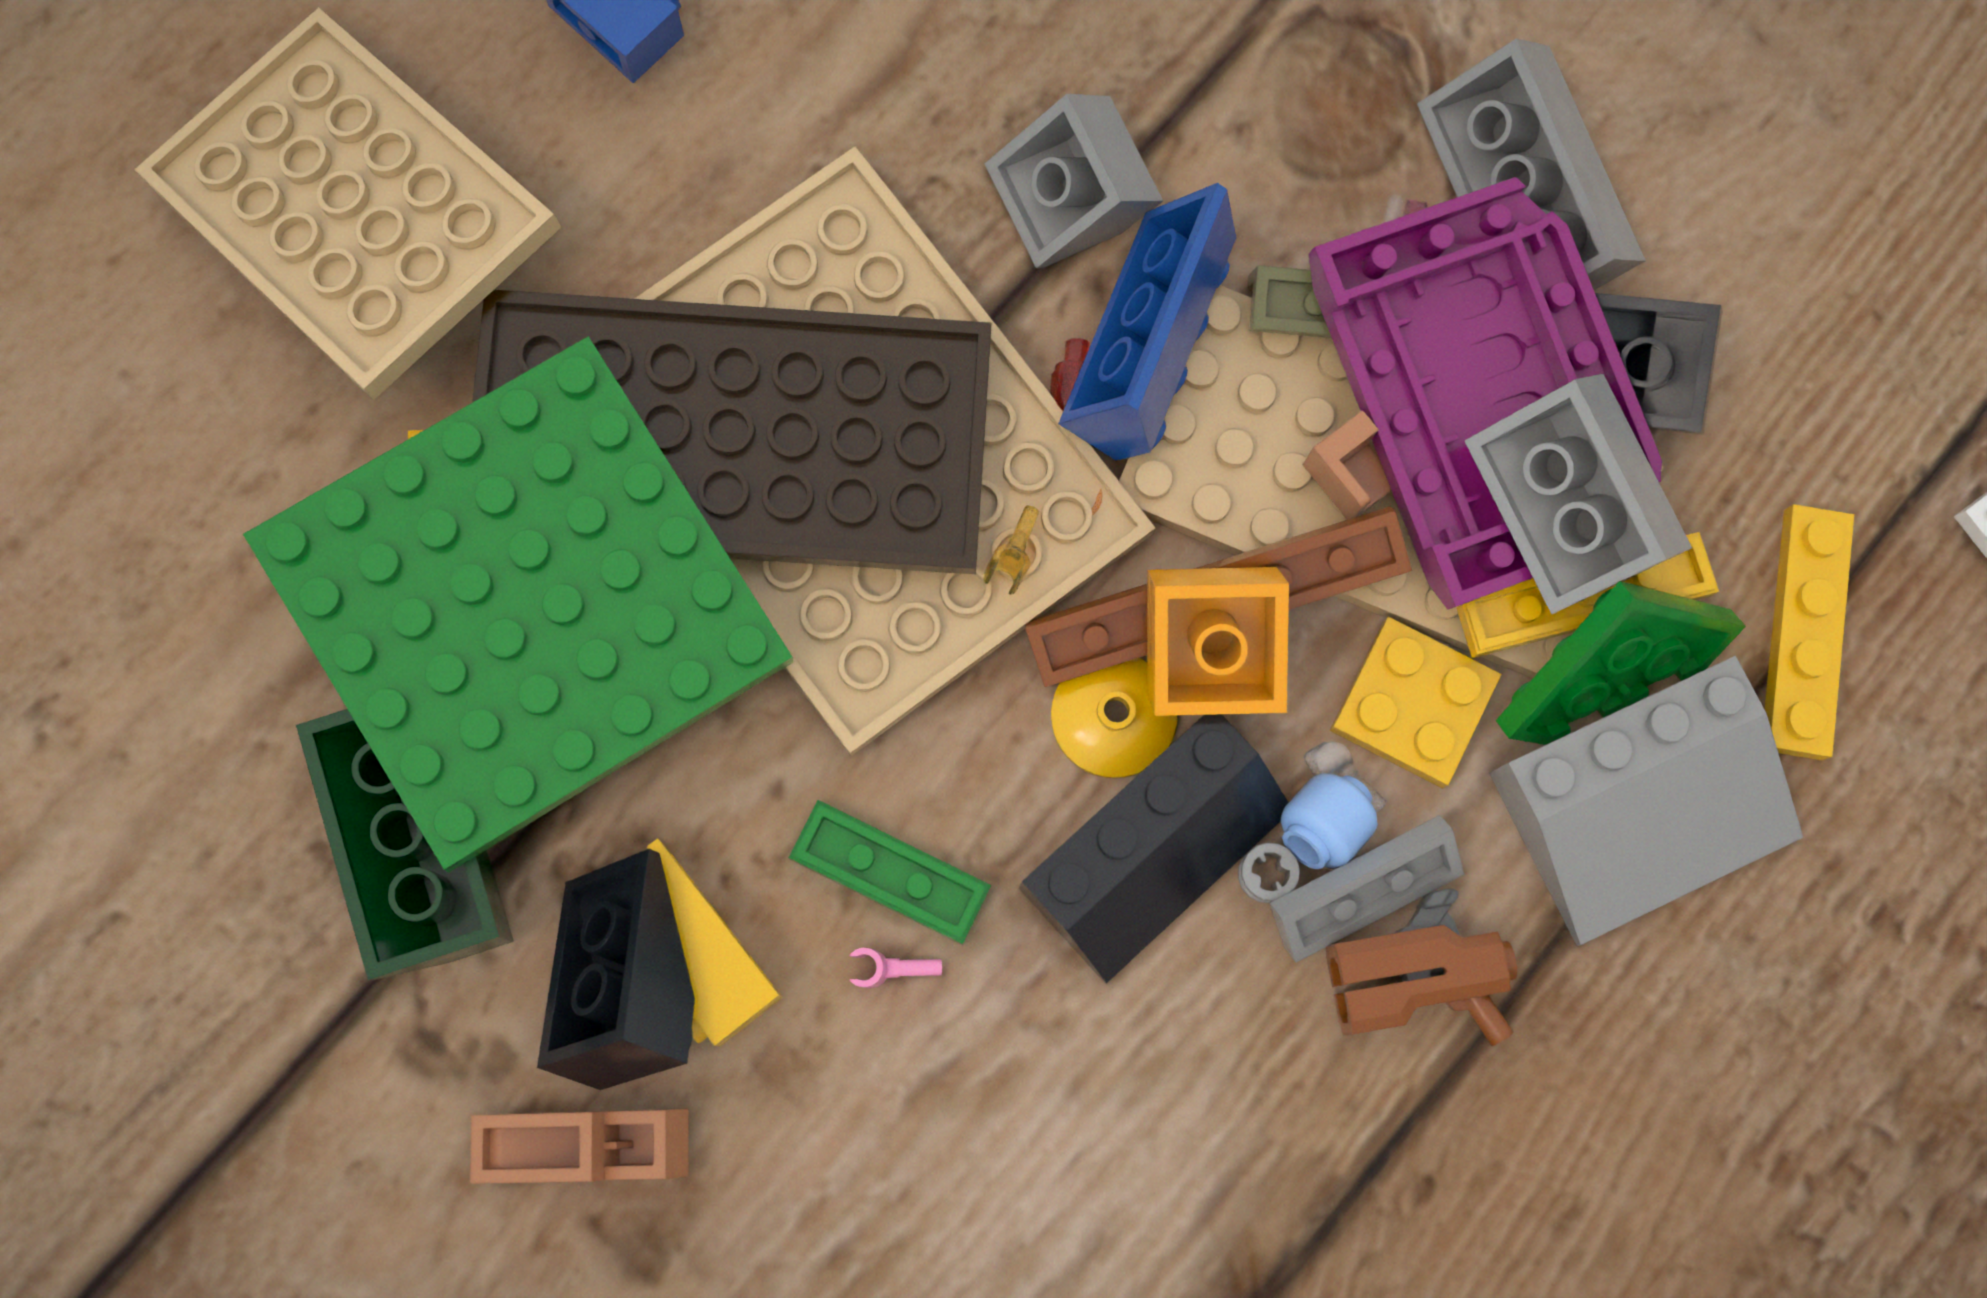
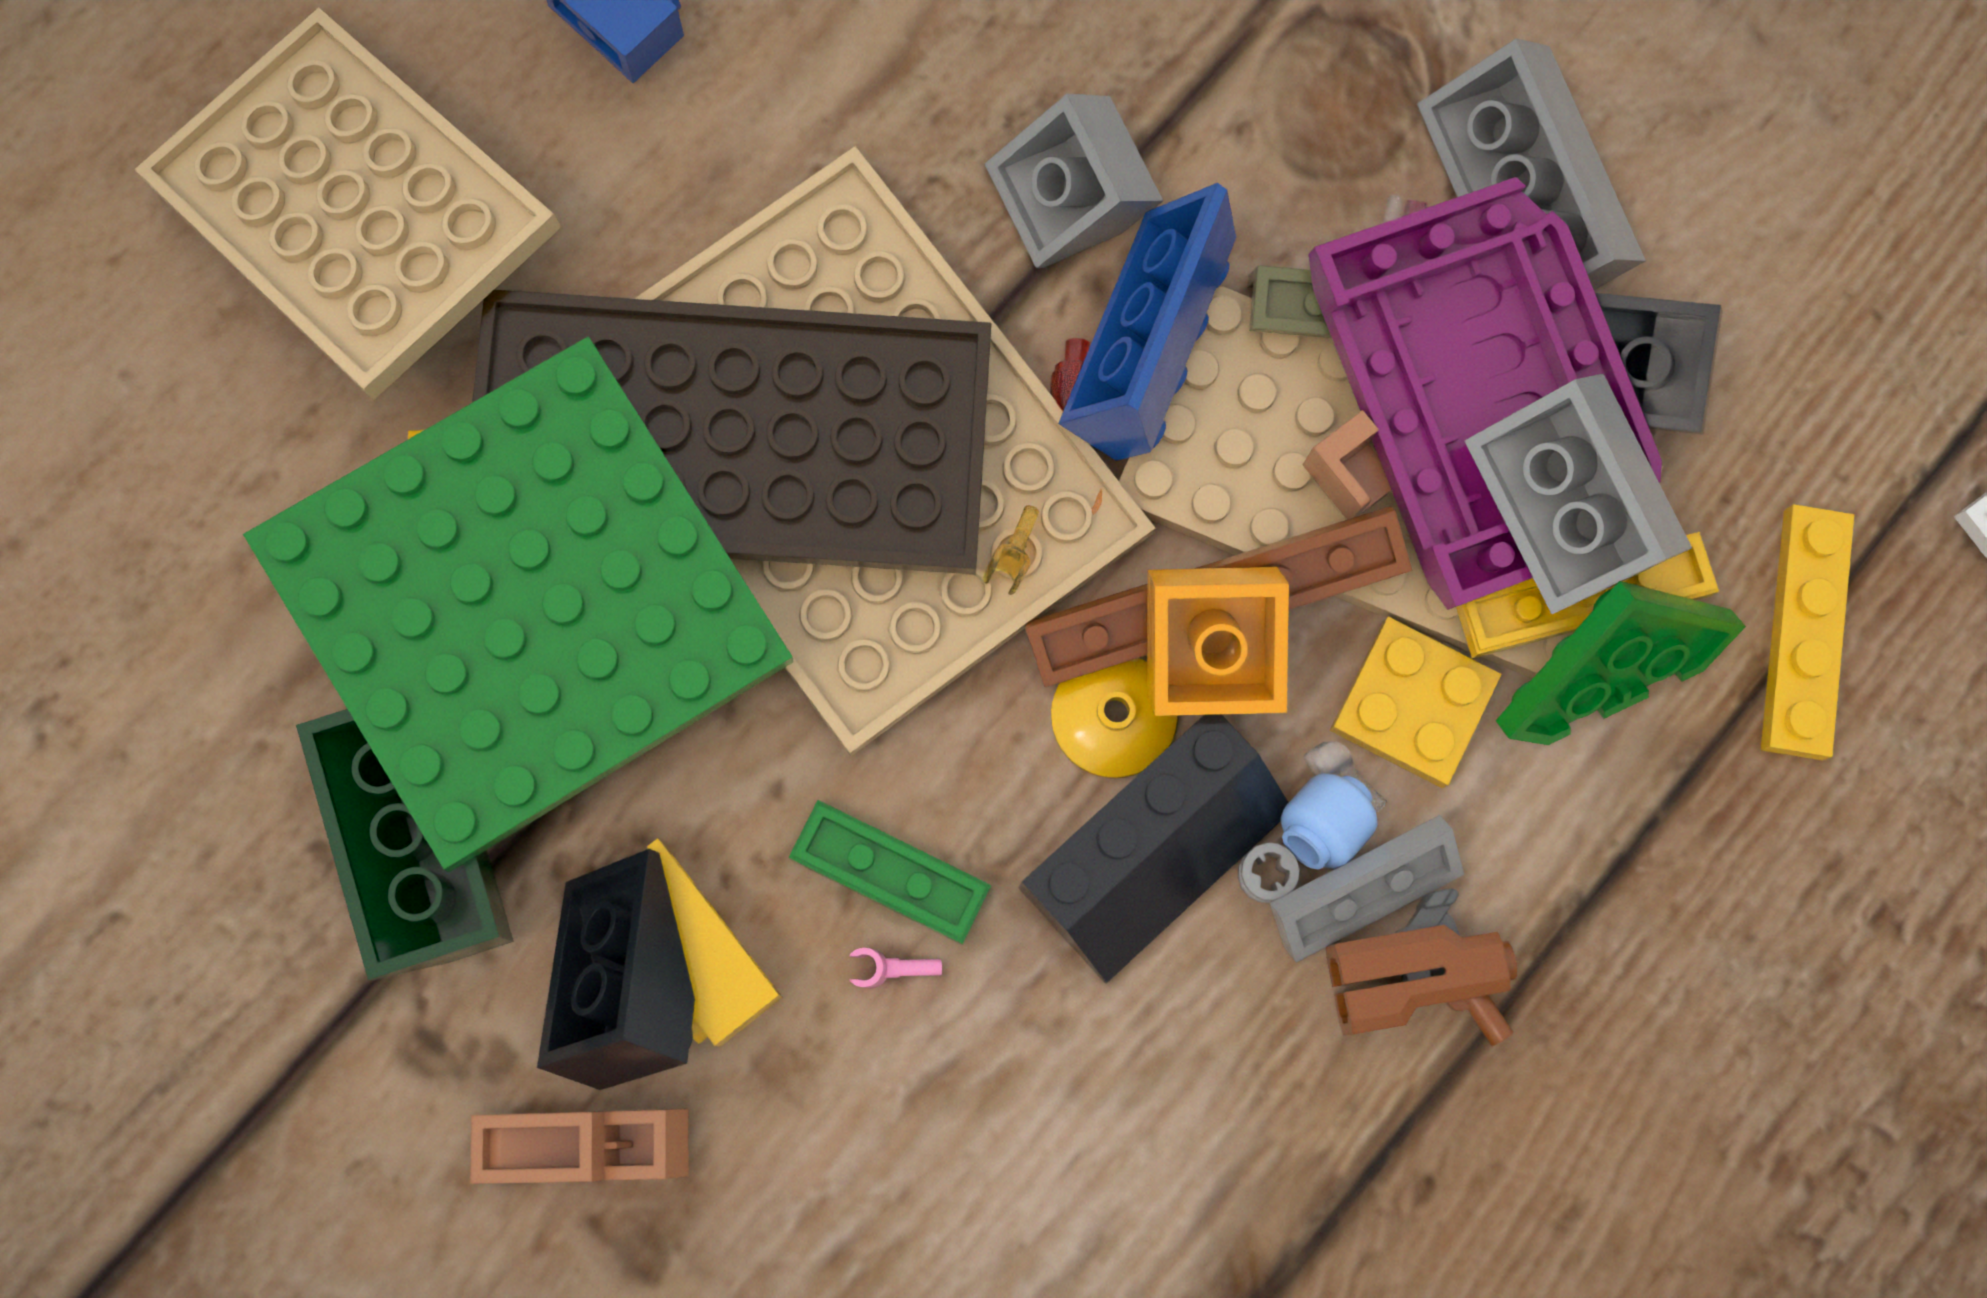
(1652, 800): light grey slope -> none

